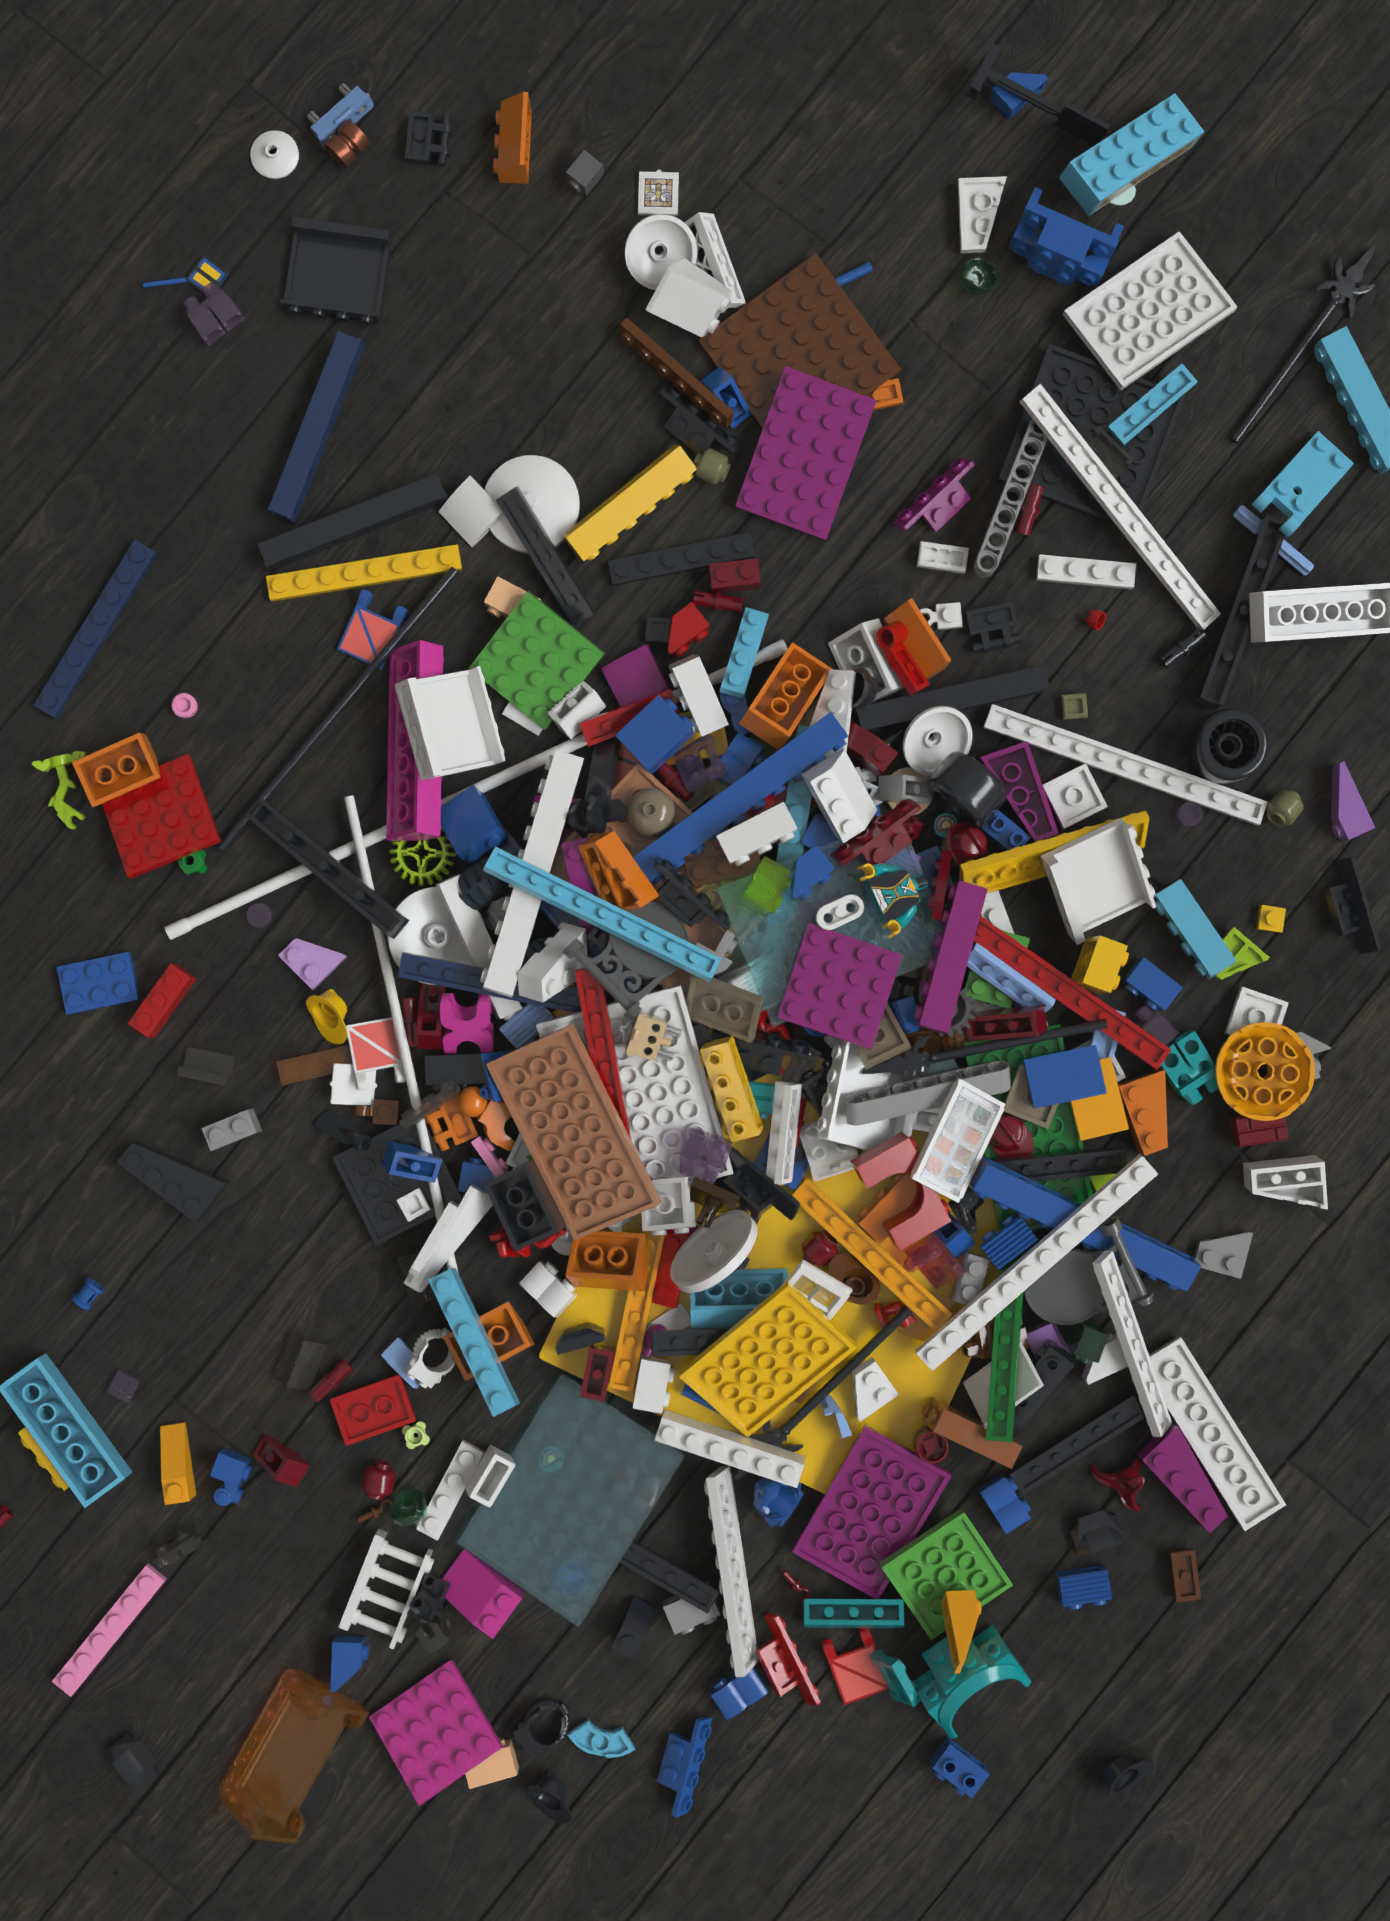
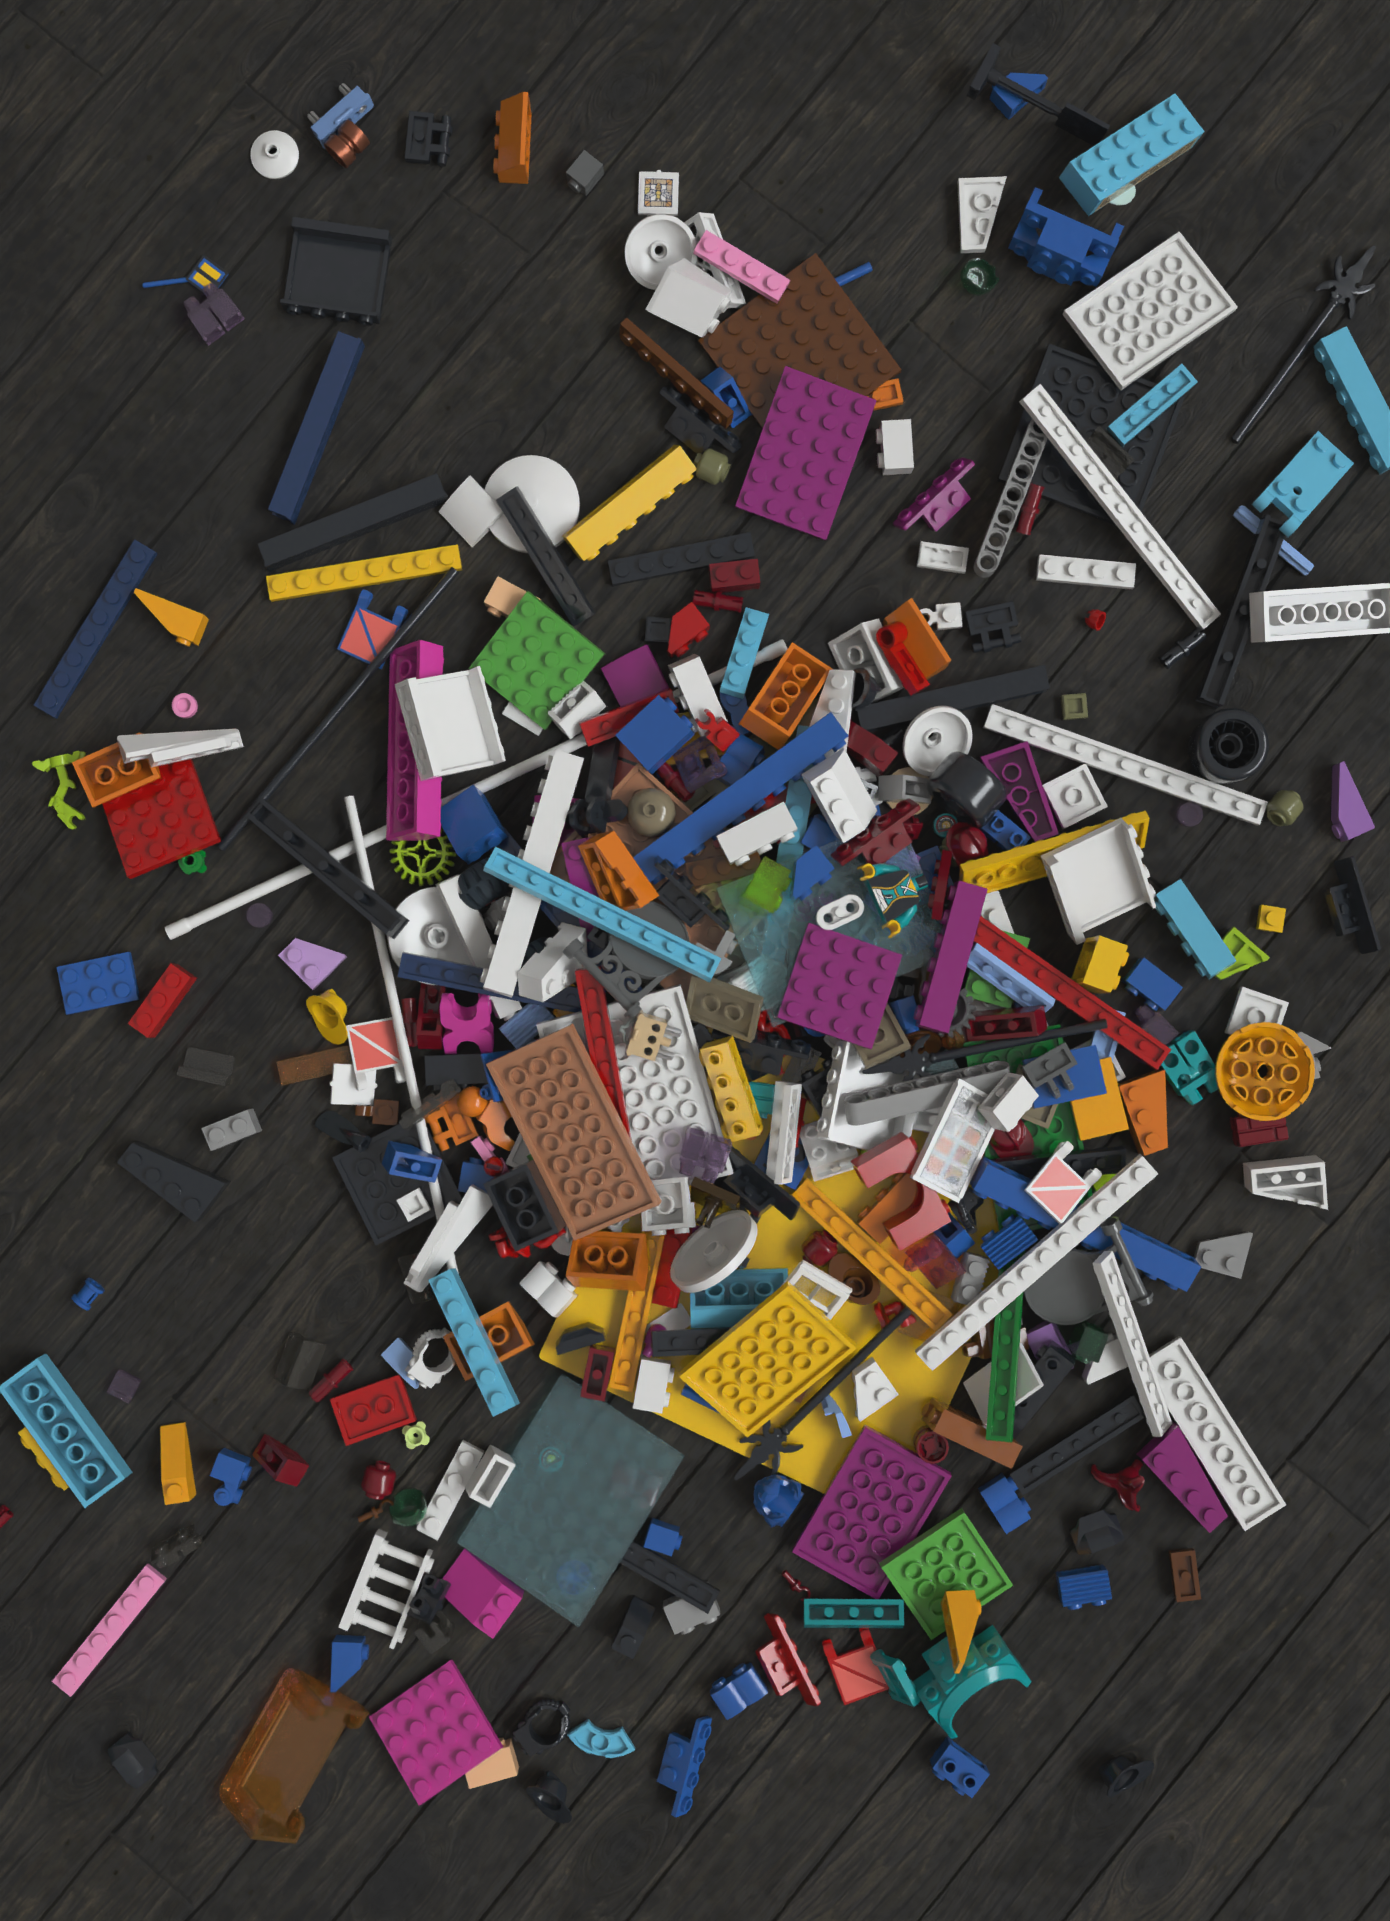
(177, 746): none -> white wedge
(178, 620): none -> light orange slope
(494, 1161): none -> red hinge
(662, 1537): none -> blue brick
(719, 731): none -> red plate
(730, 1448): white brick -> none
(732, 1570): white plate -> none
(741, 266): none -> bright pink plate
(896, 447): none -> white brick
(1008, 1102): none -> white brick
(1050, 1065): none -> dark grey hinge
(1058, 1186): none -> flag

